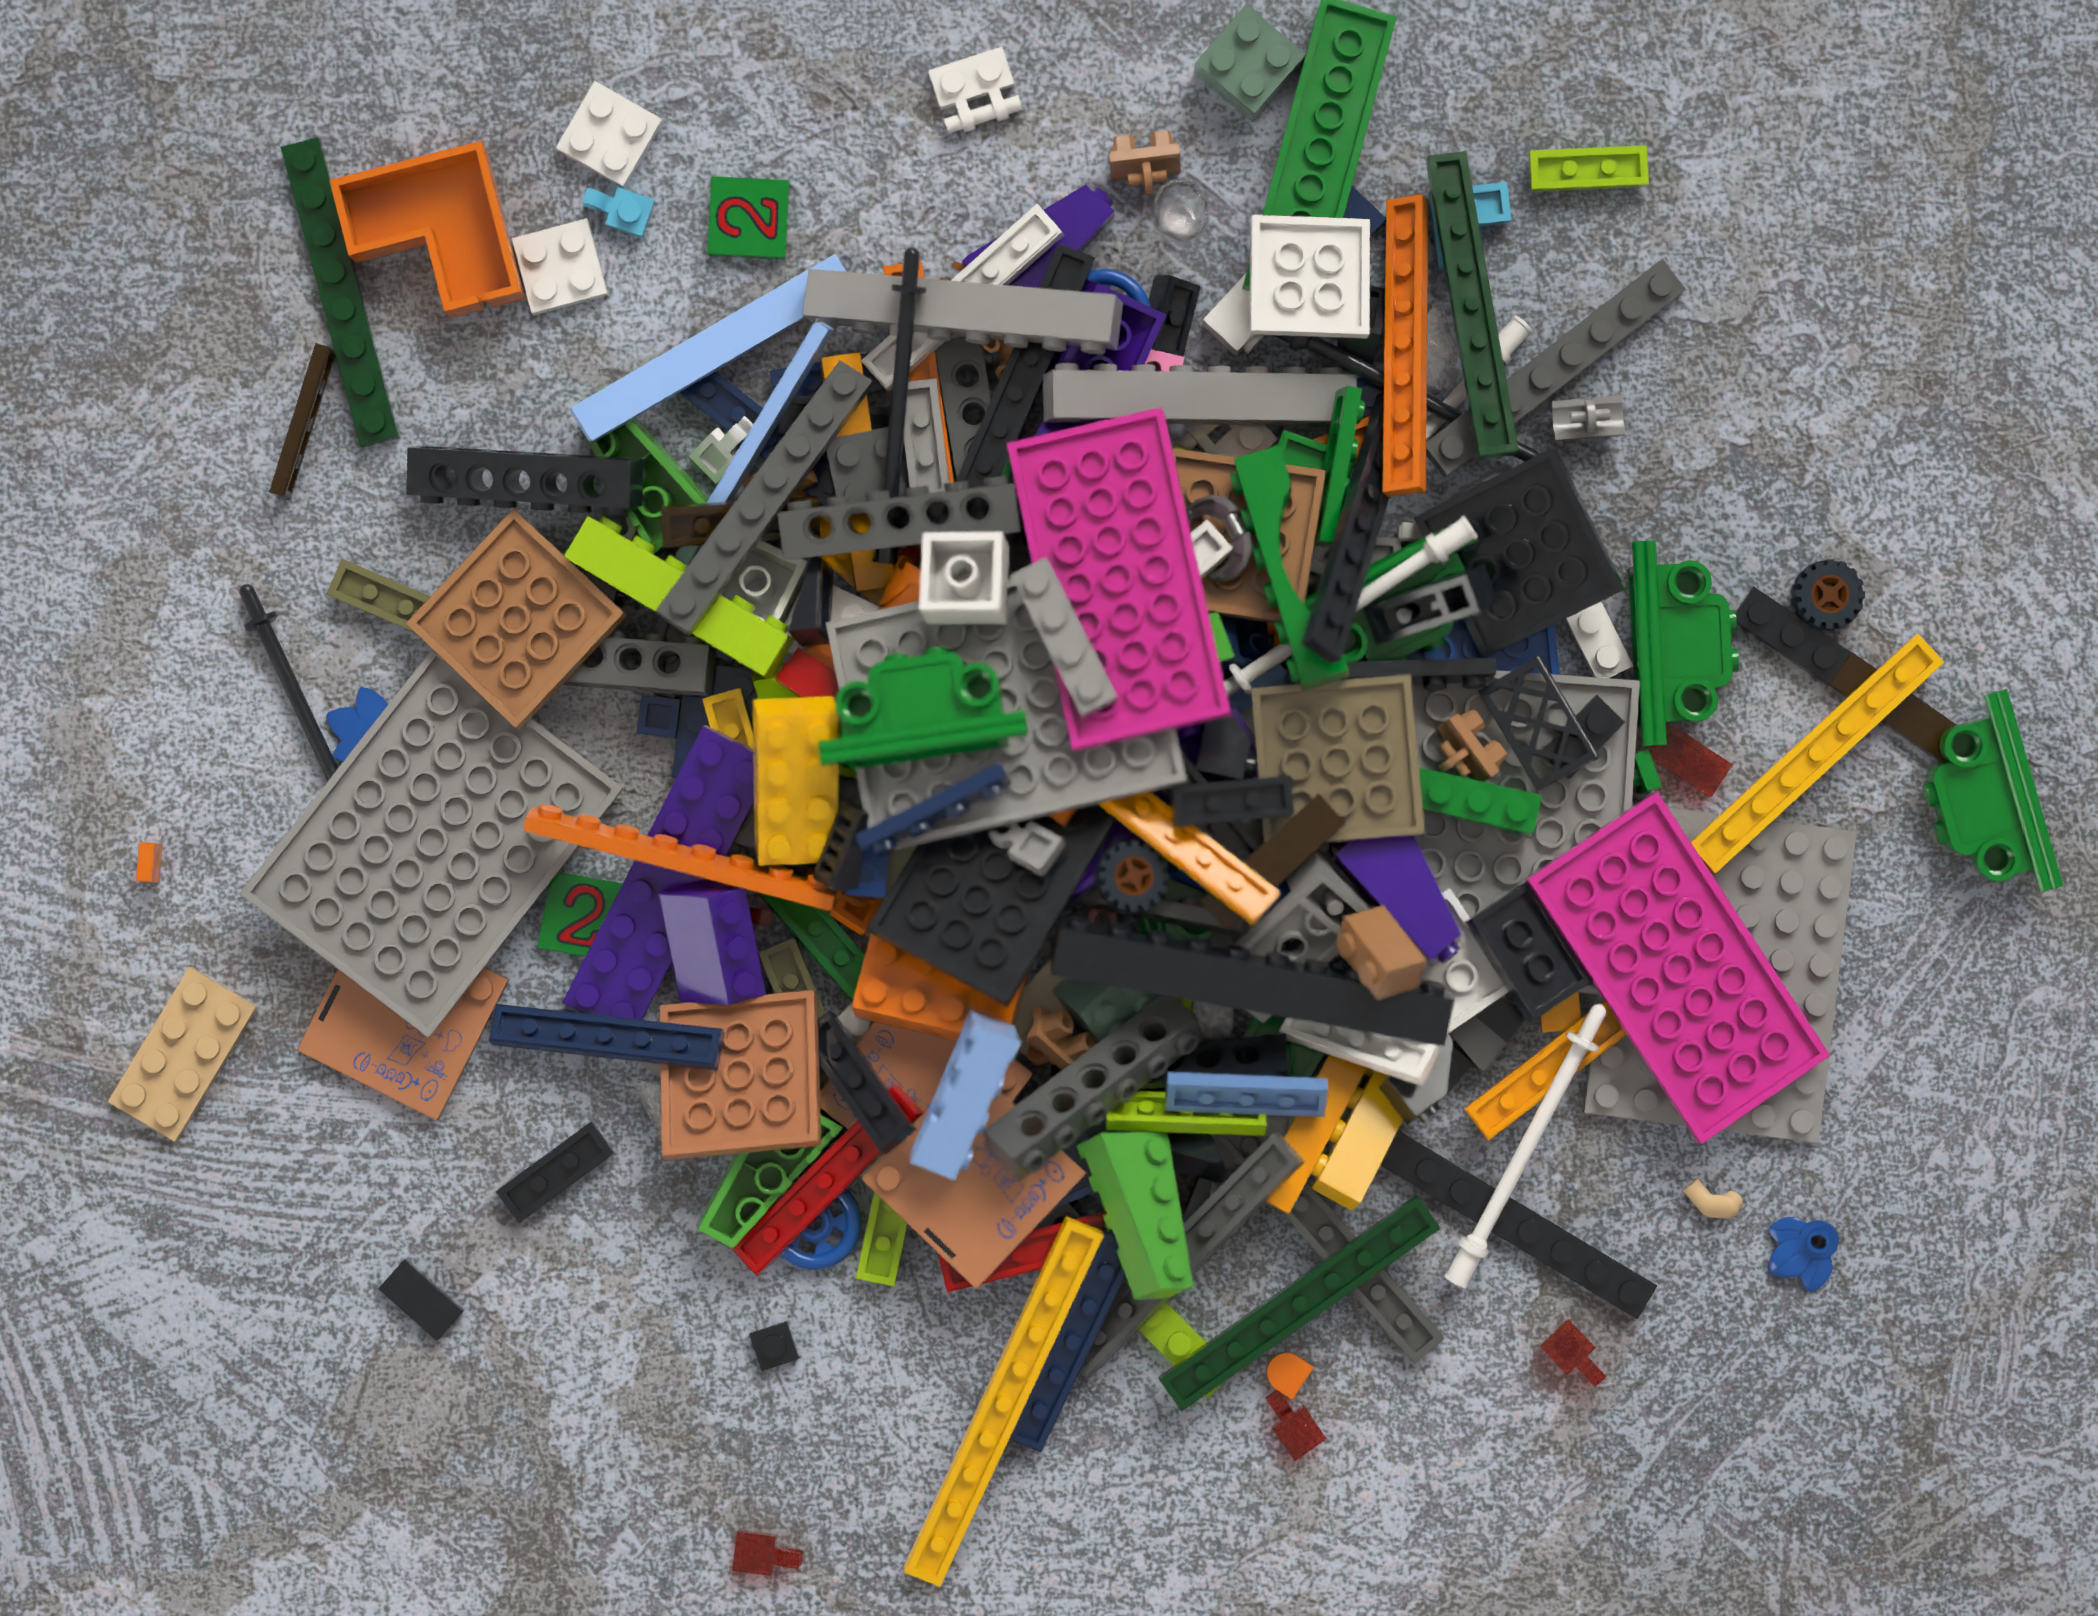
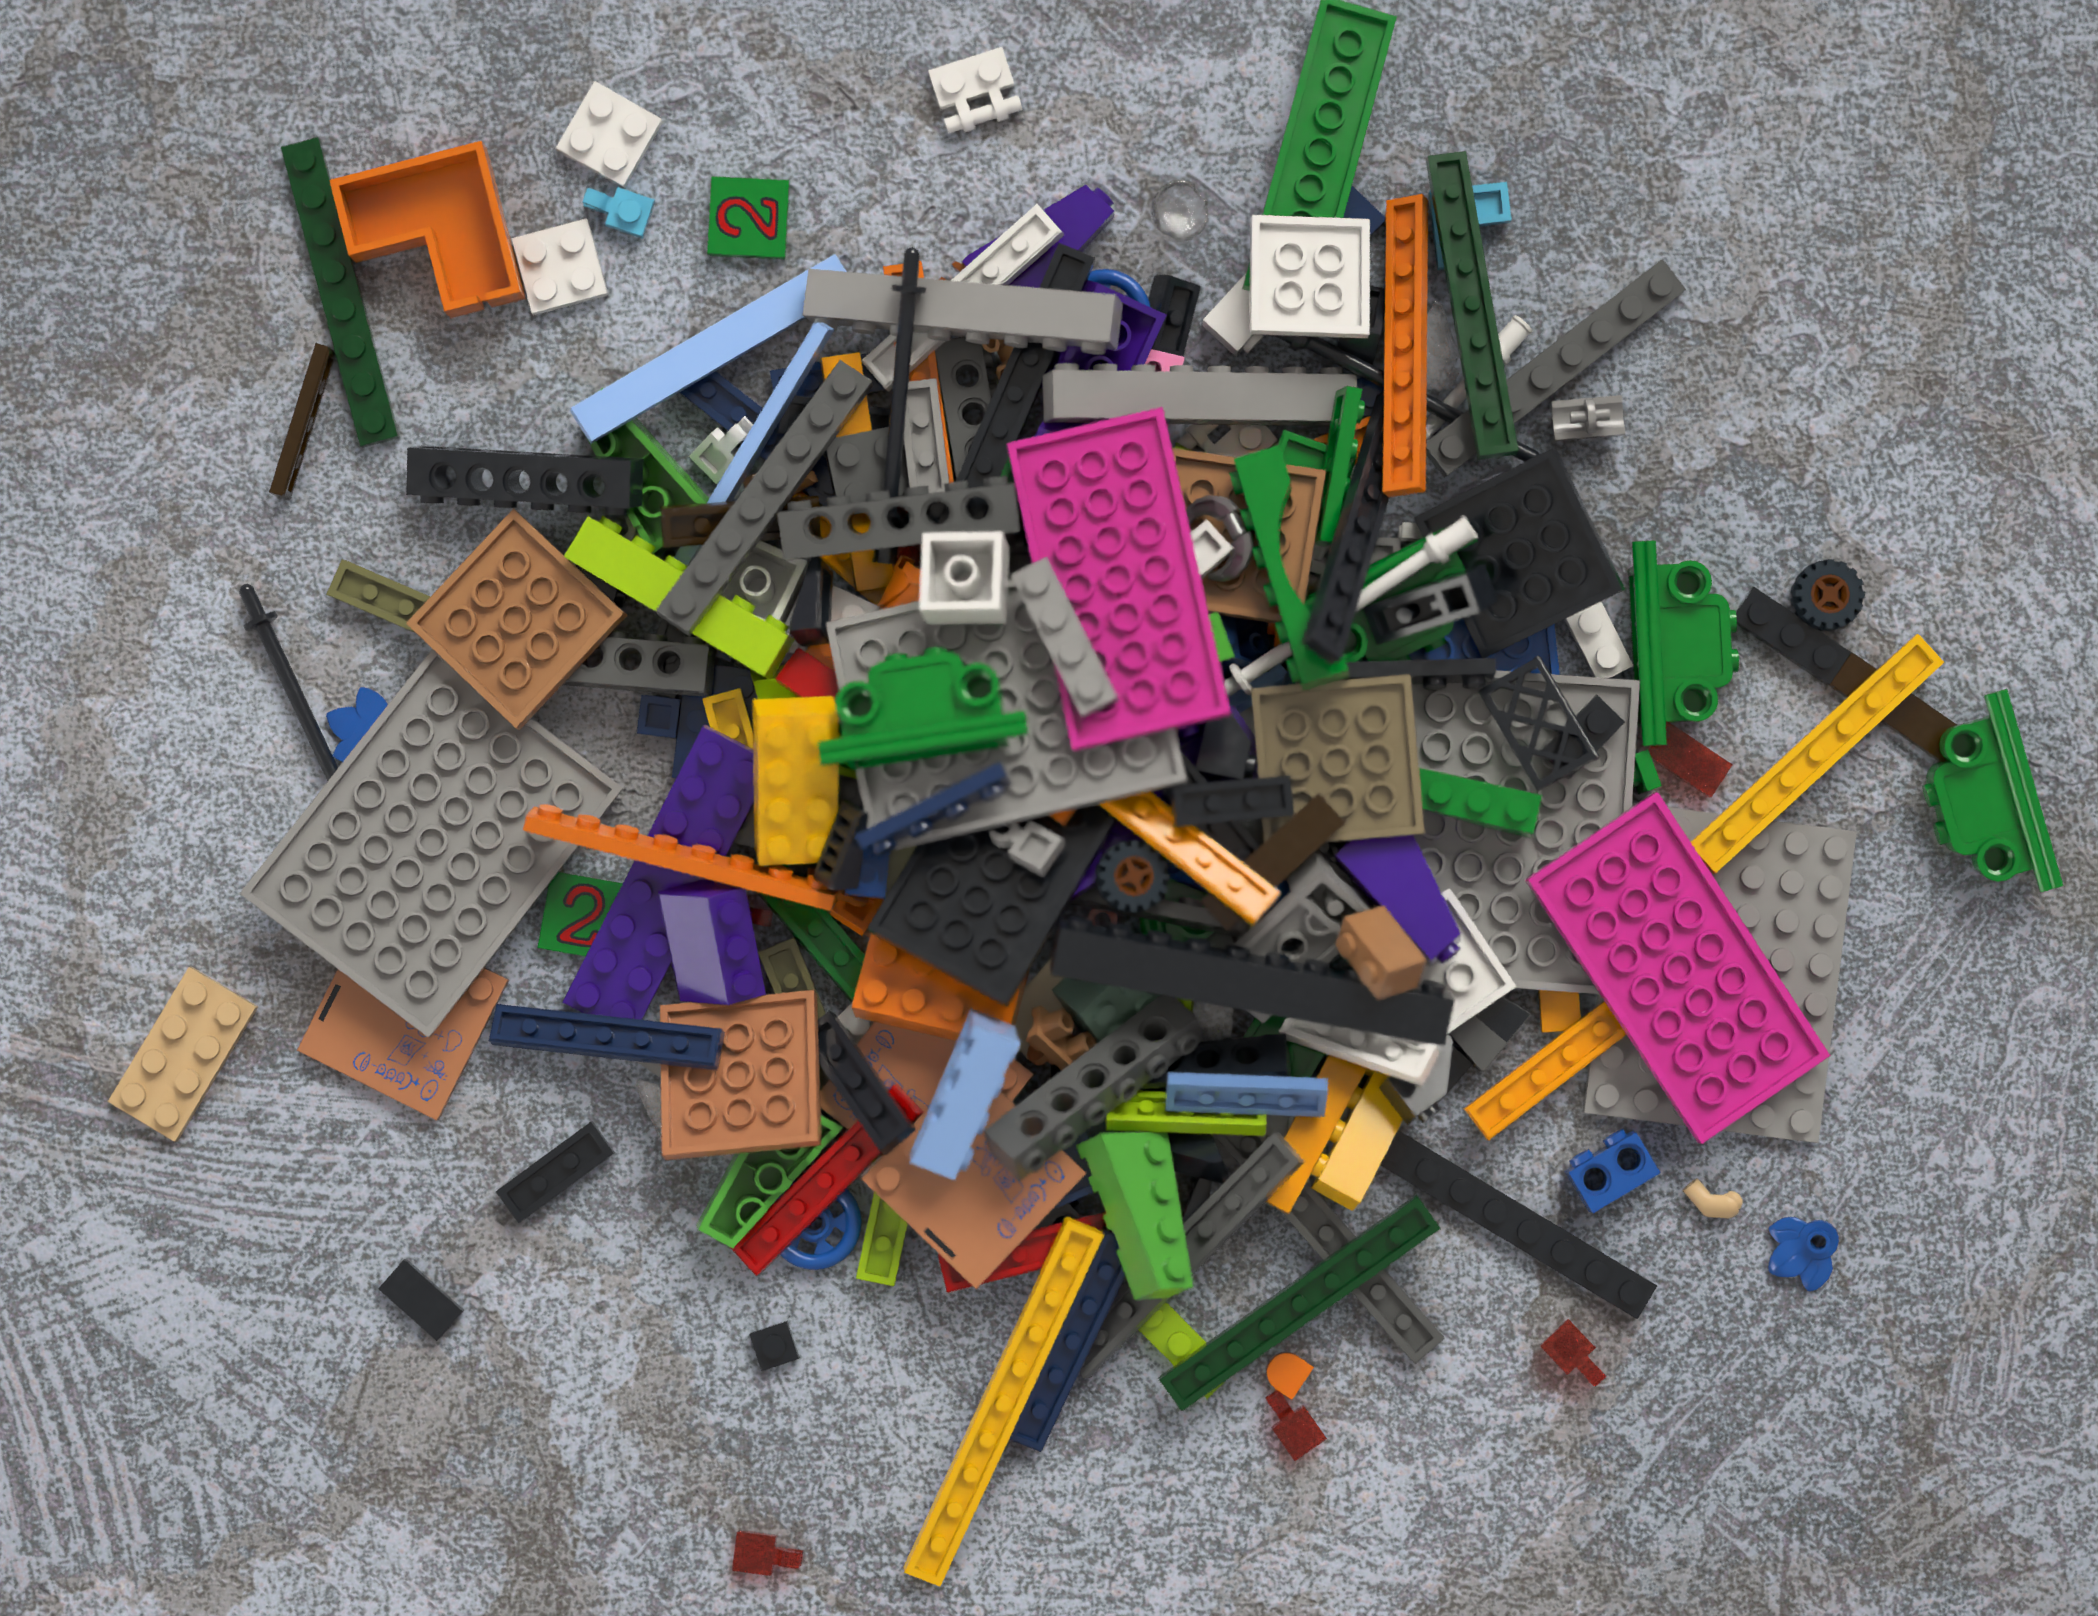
(149, 862): orange tile -> none
(1144, 164): medium nougat hips -> none
(1249, 63): sand green brick -> none
(1465, 751): medium nougat hips -> none
(1474, 1245): white bar -> none
(1528, 952): black plate -> none
(1588, 168): lime plate -> none
(1615, 1179): none -> blue brick

